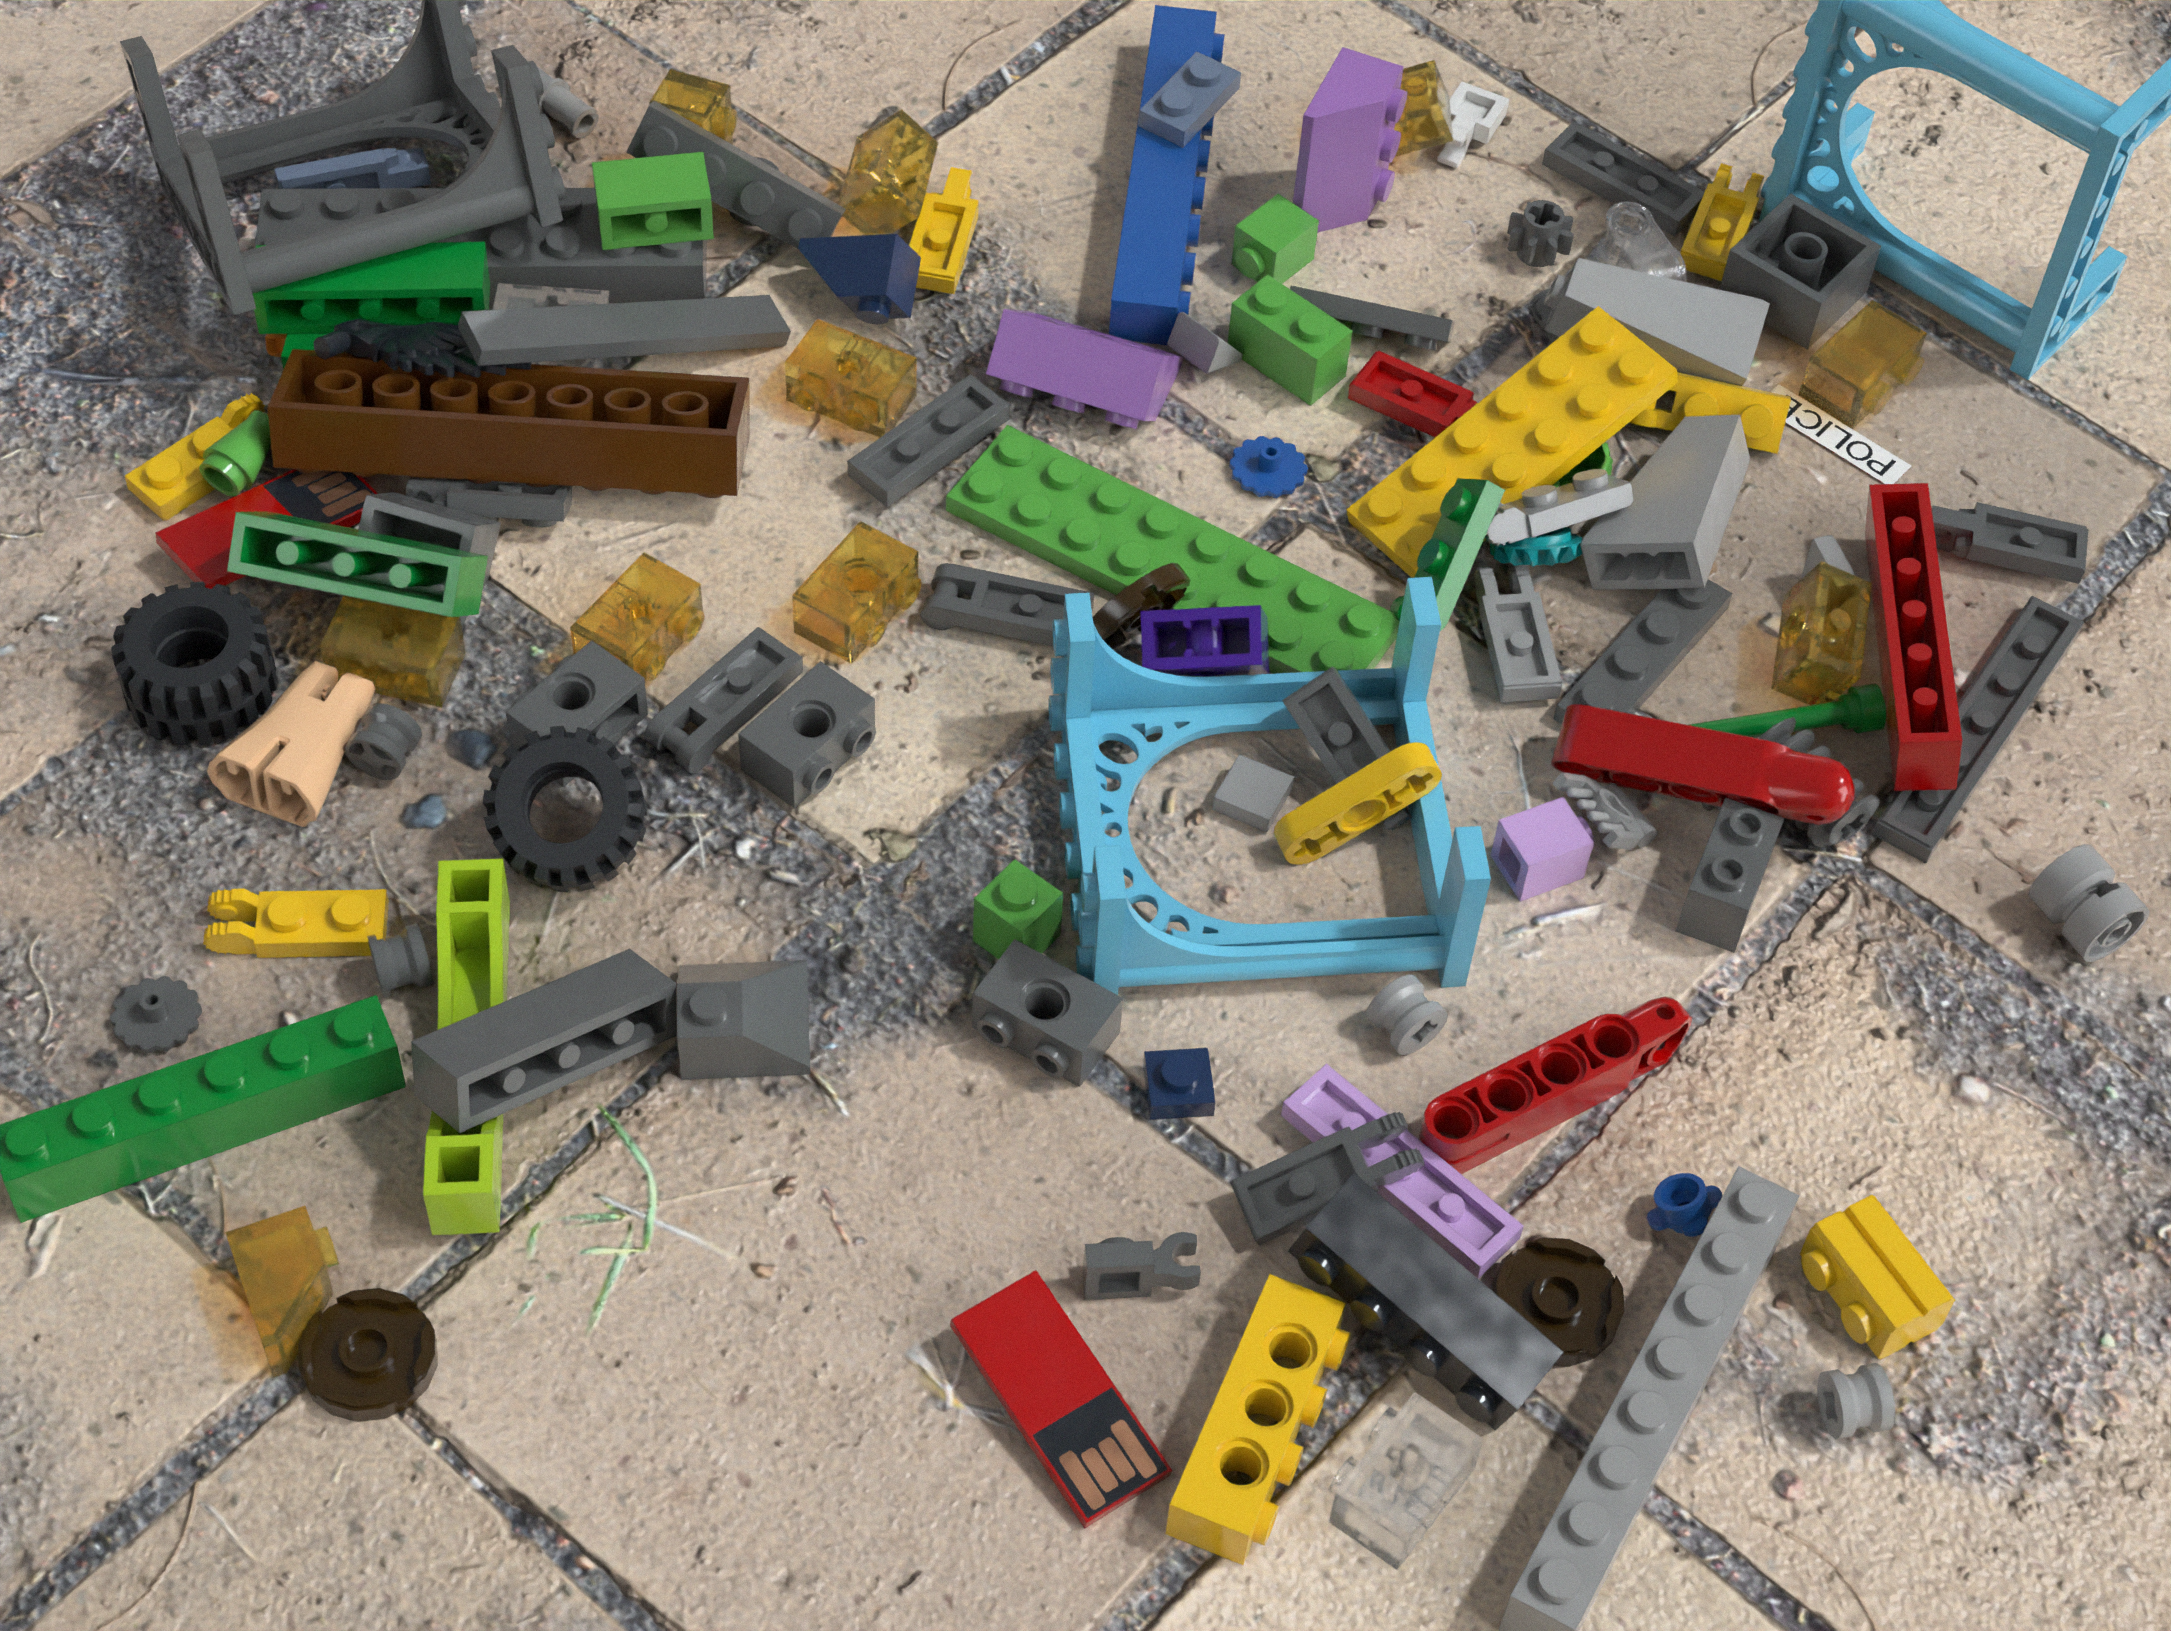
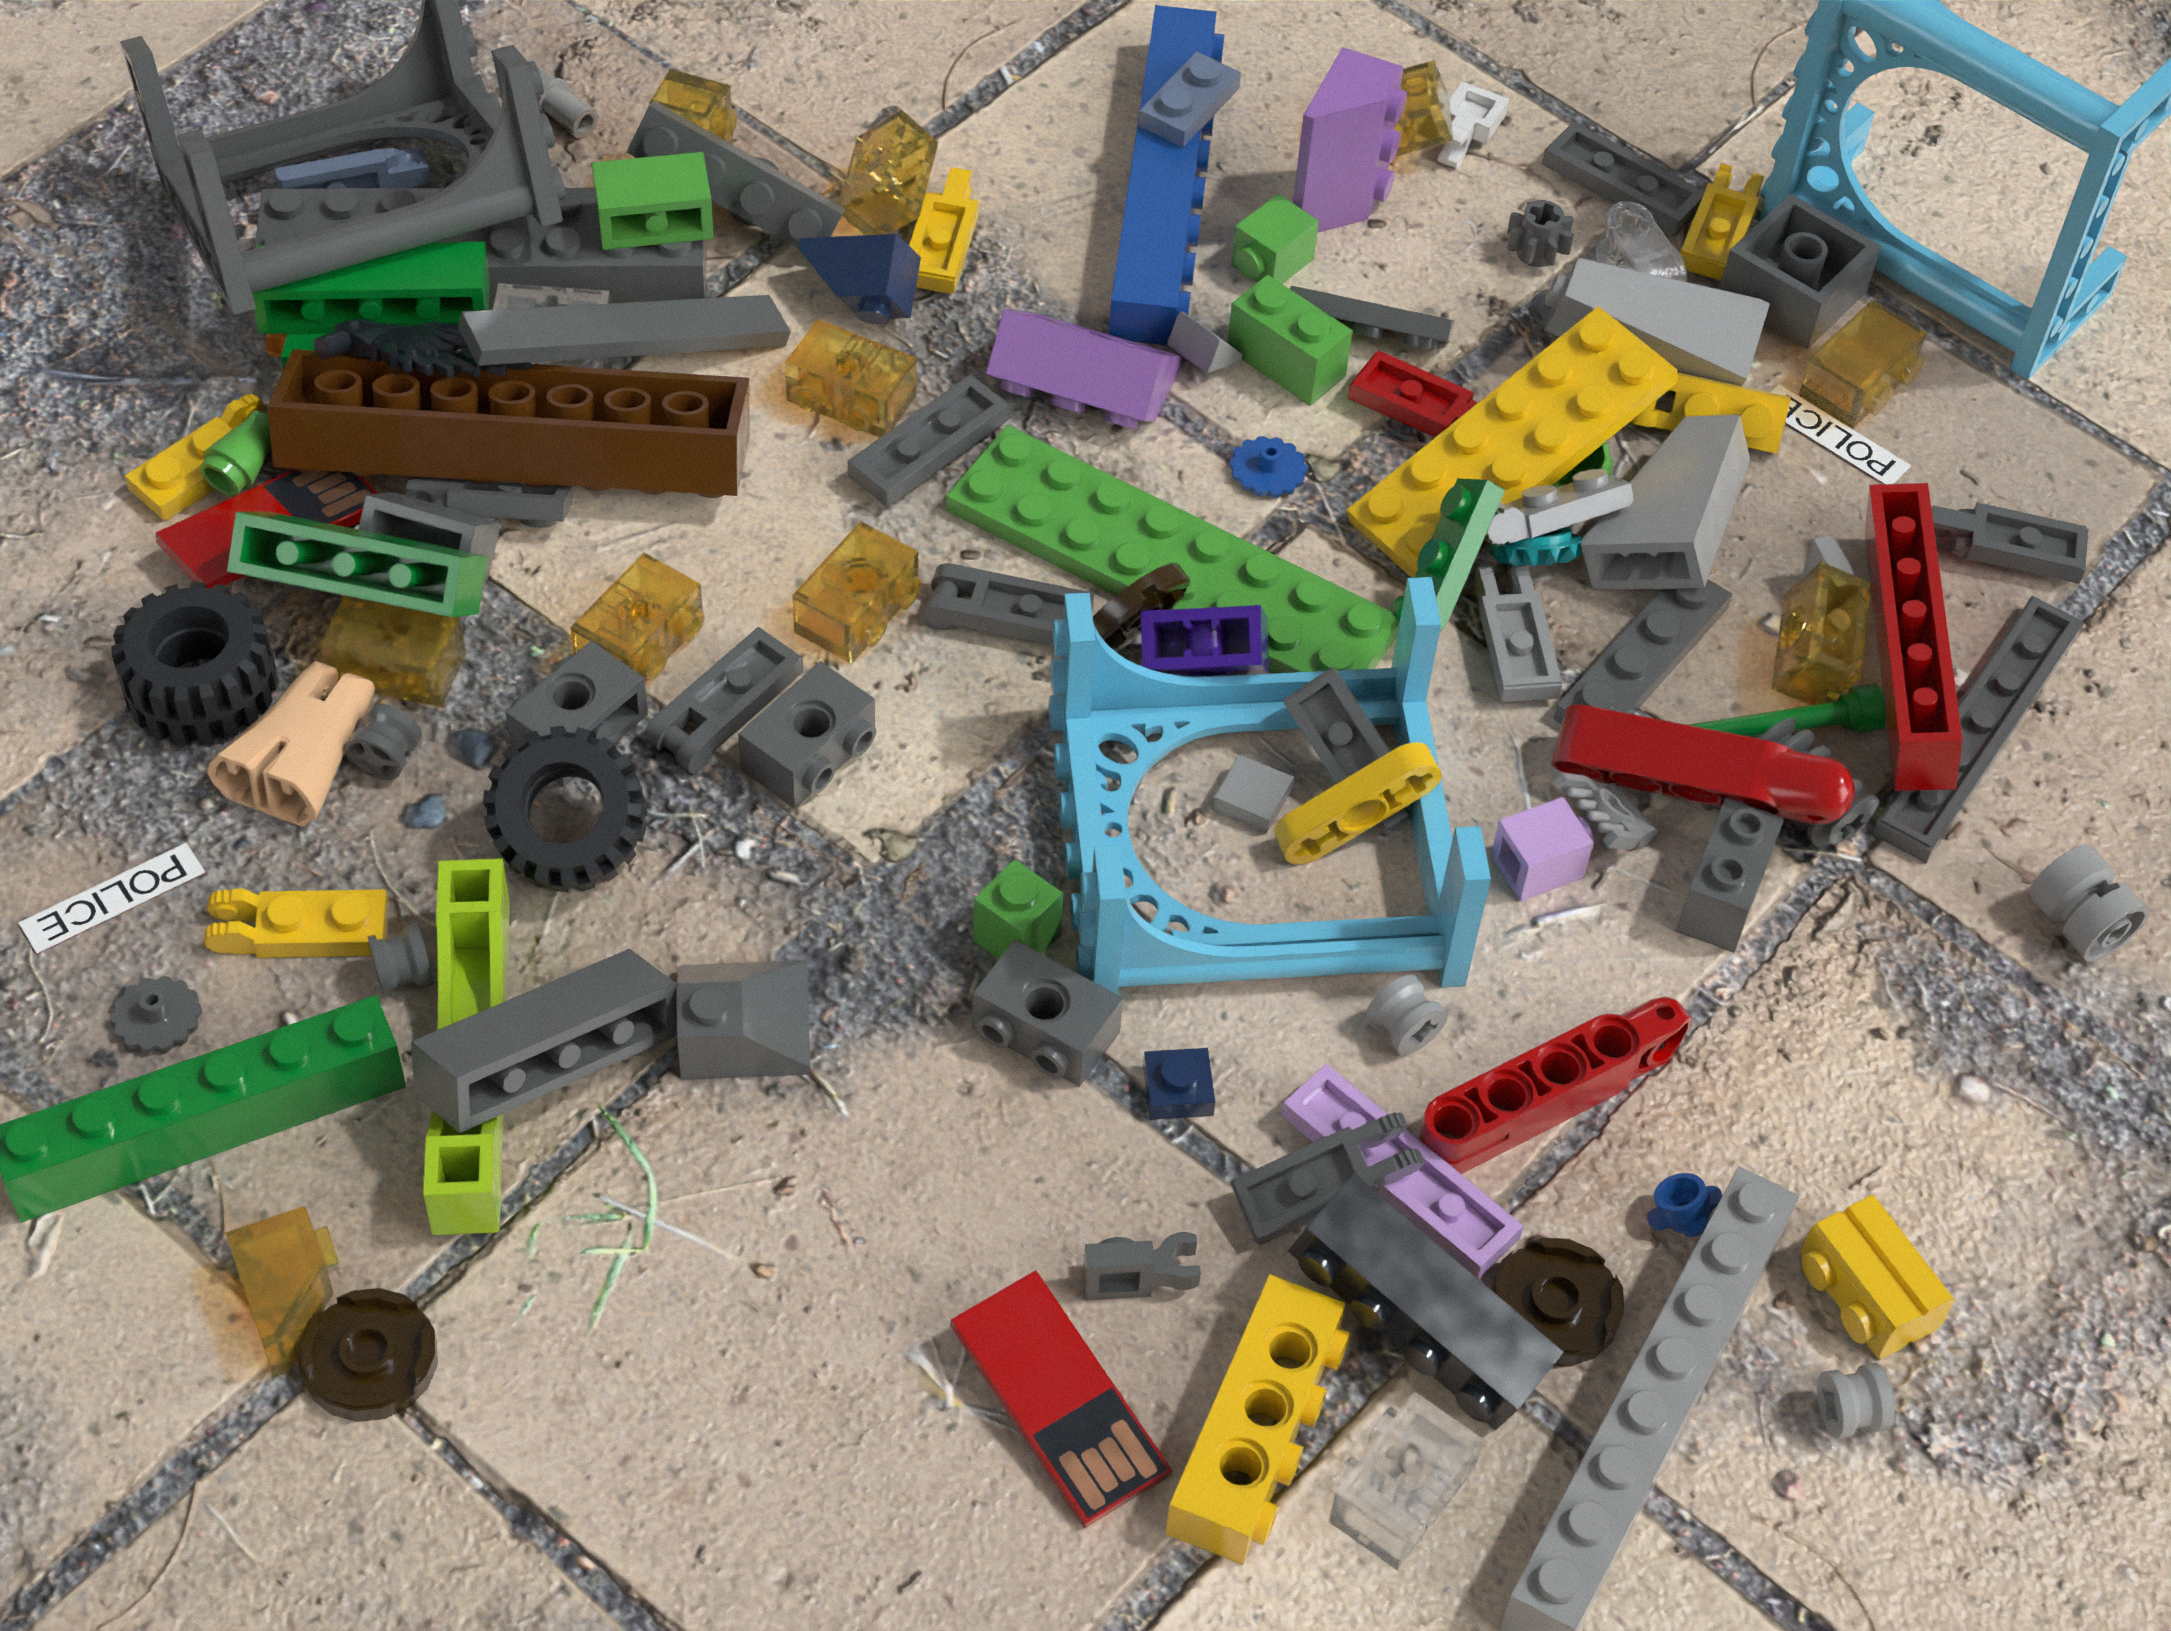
(111, 898): none -> white sticker

